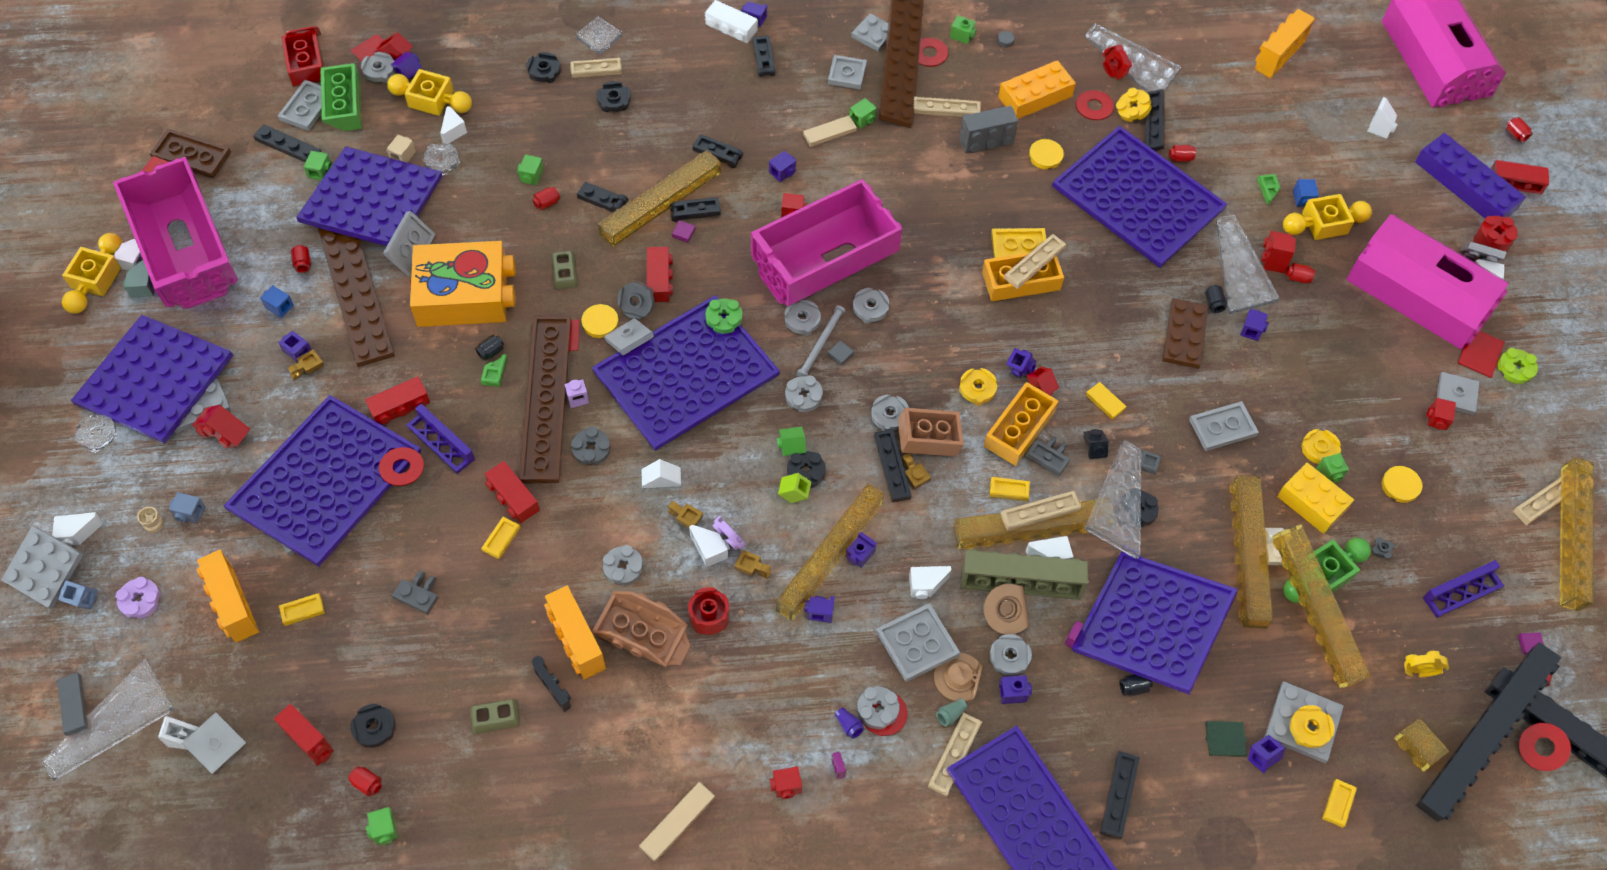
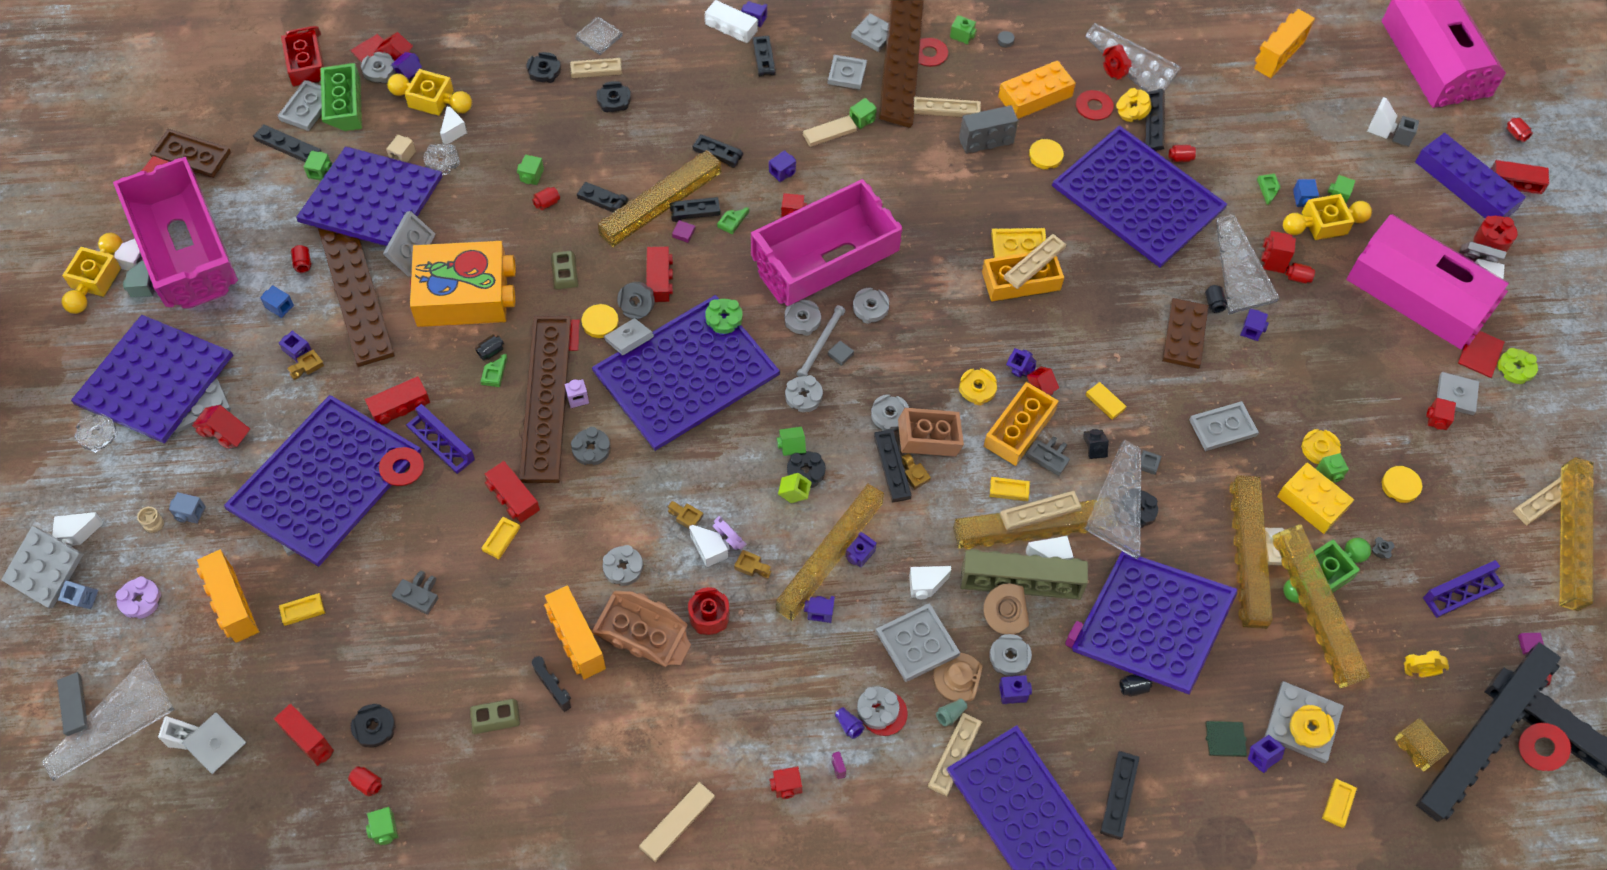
(661, 475): white slope -> none
(732, 219): none -> bright green tile
(1342, 186): none -> bright green brick
(1405, 131): none -> dark grey brick

